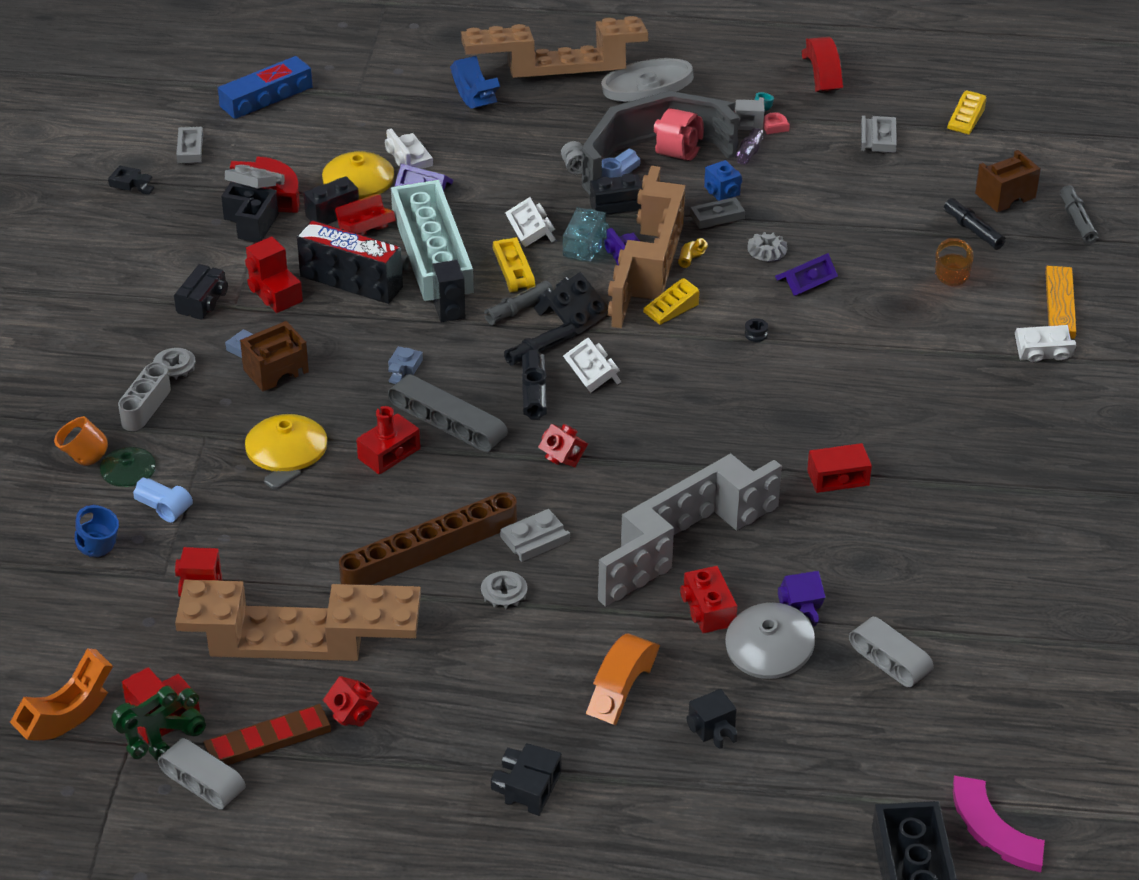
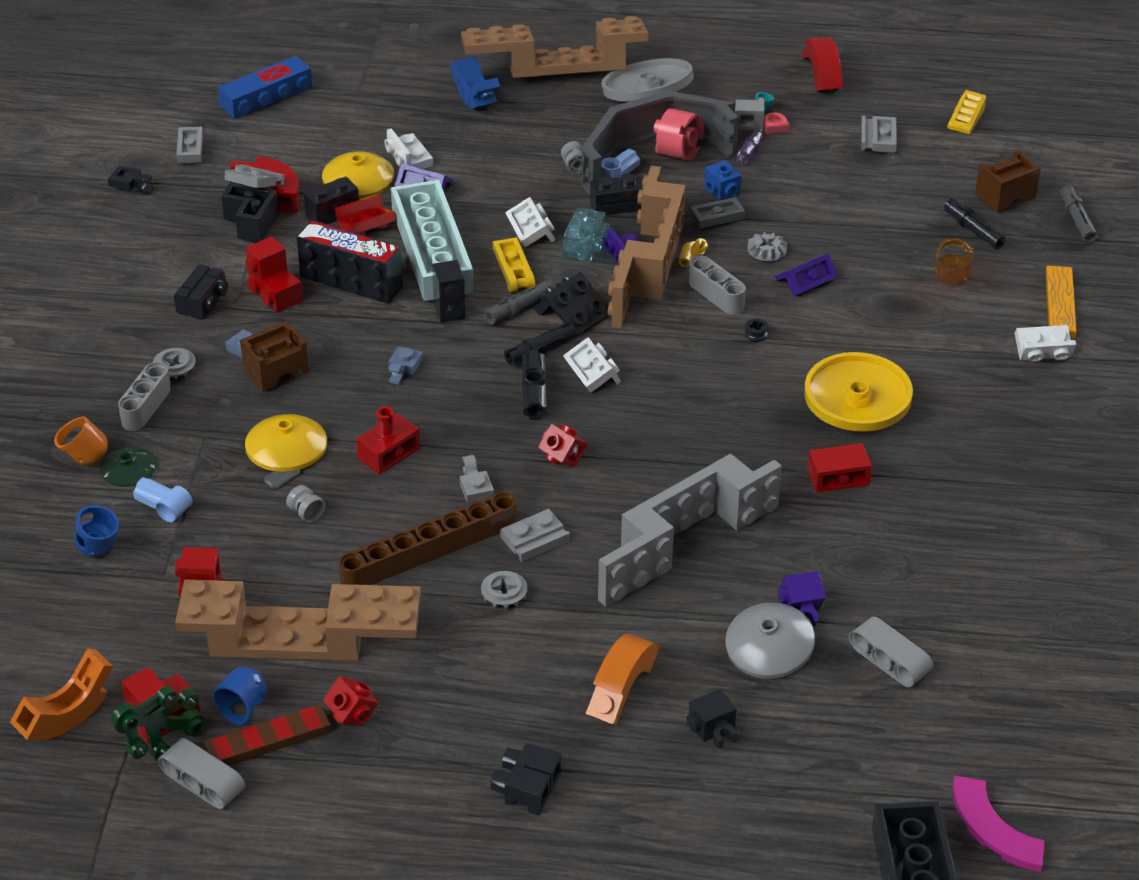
(242, 685): none -> blue helmet
(307, 505): none -> light grey wheel
(447, 413): dark grey beam -> none
(473, 483): none -> light grey plate
(682, 290): yellow slope -> none
(708, 599): red brick -> none
(717, 285): none -> light grey beam
(858, 391): none -> yellow dish

